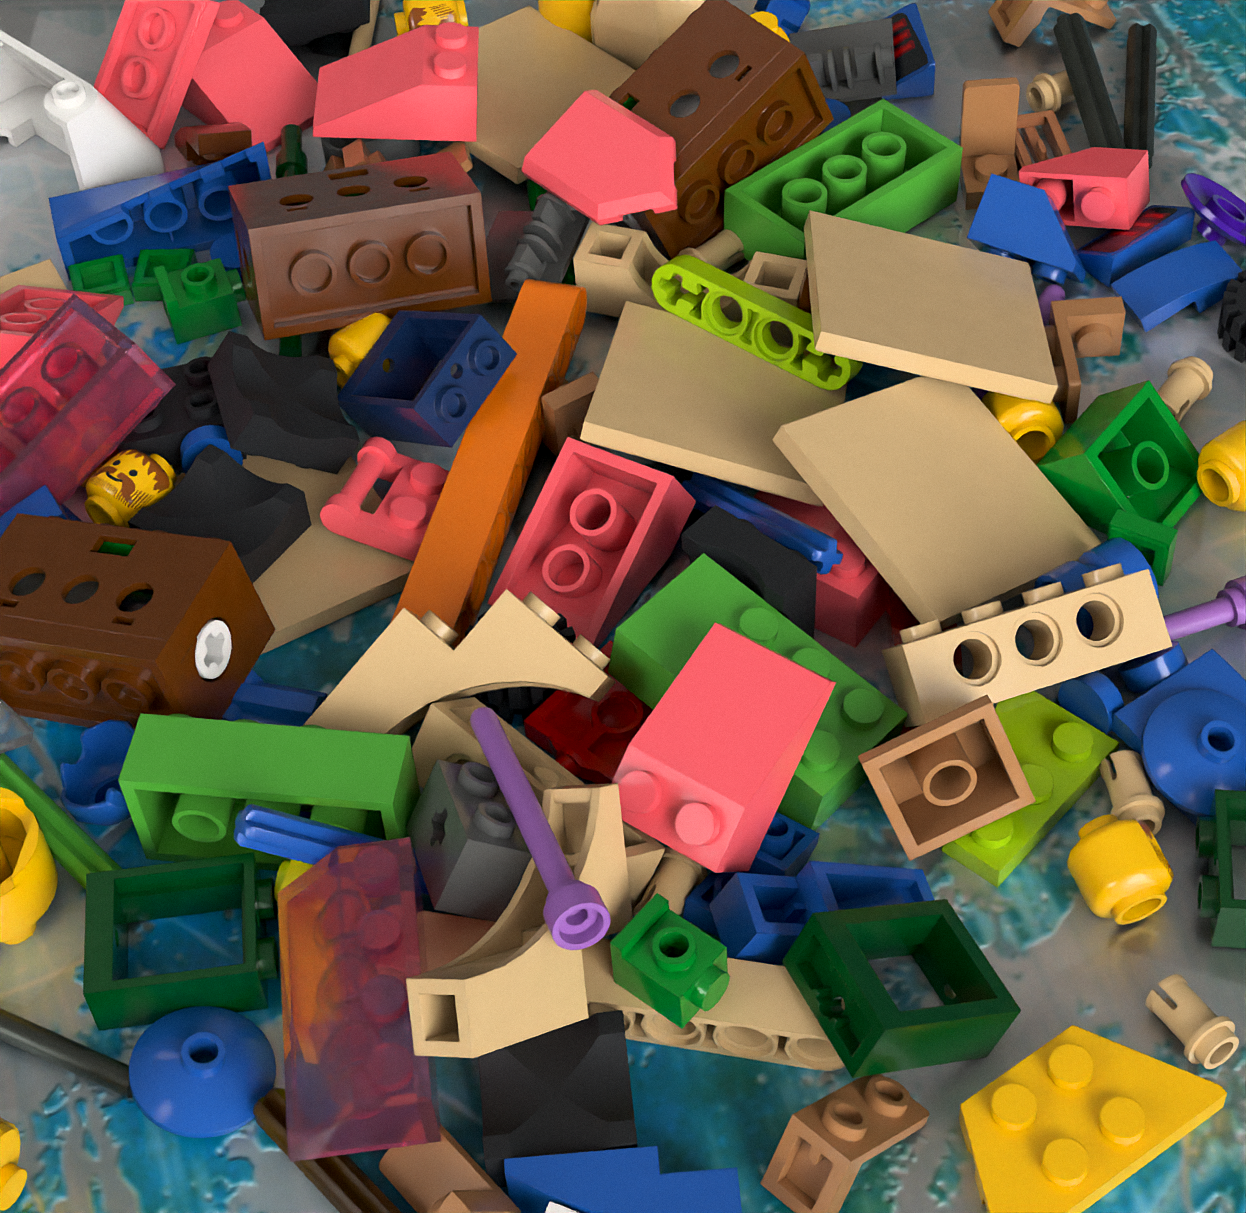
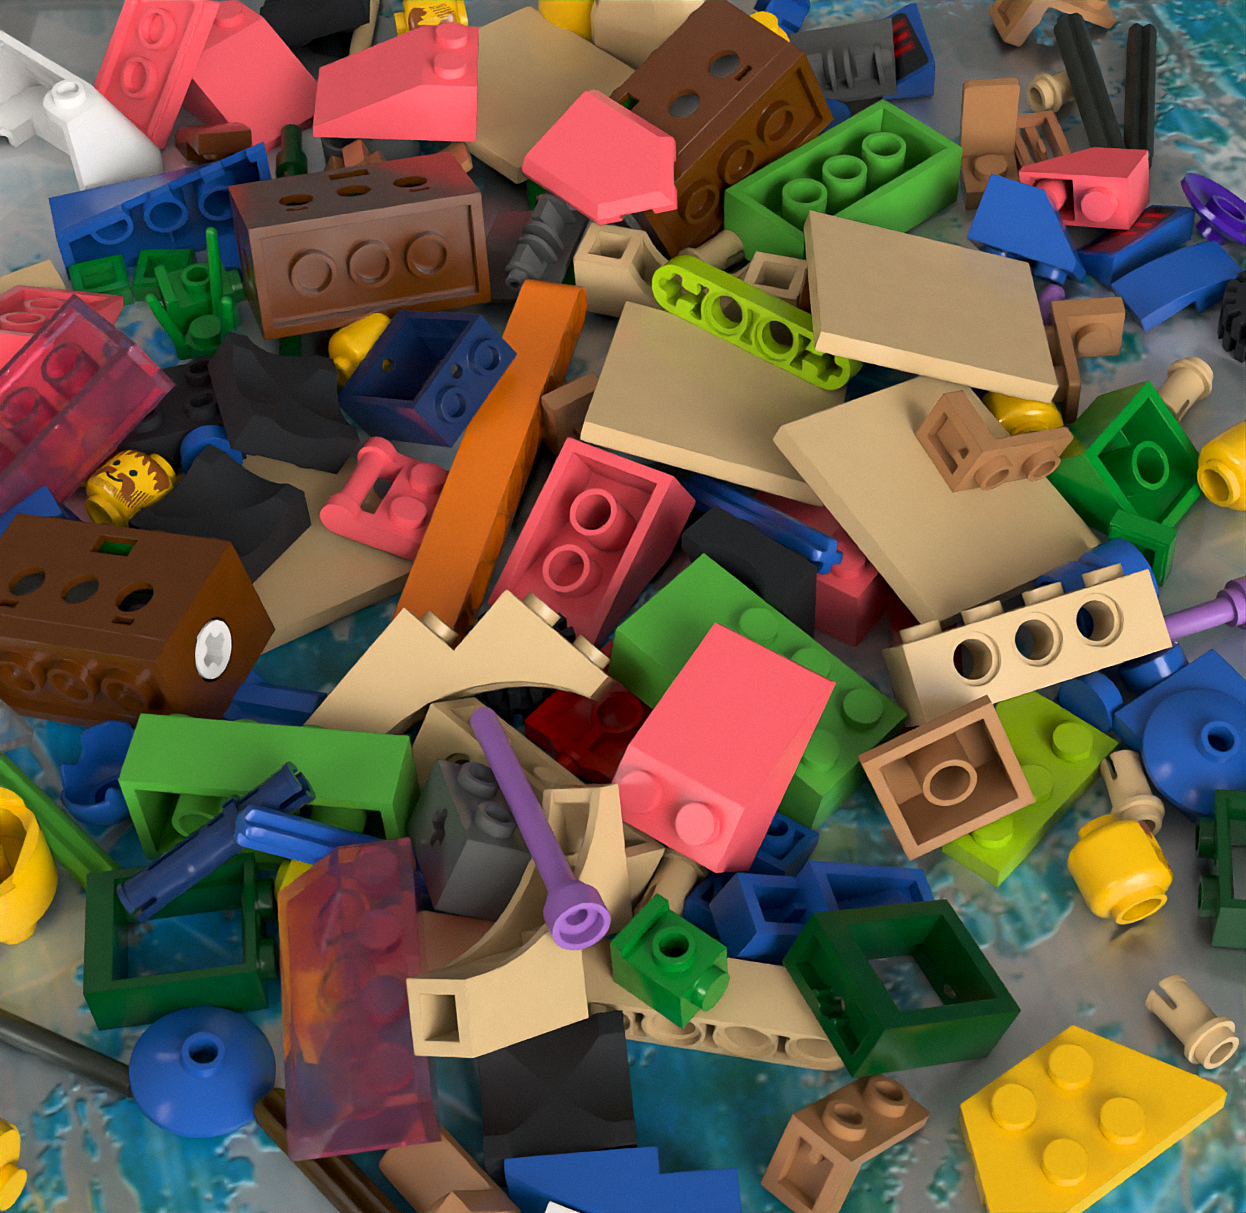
(207, 330): none -> green plant
(209, 845): none -> dark blue pin
(971, 455): none -> medium nougat bracket

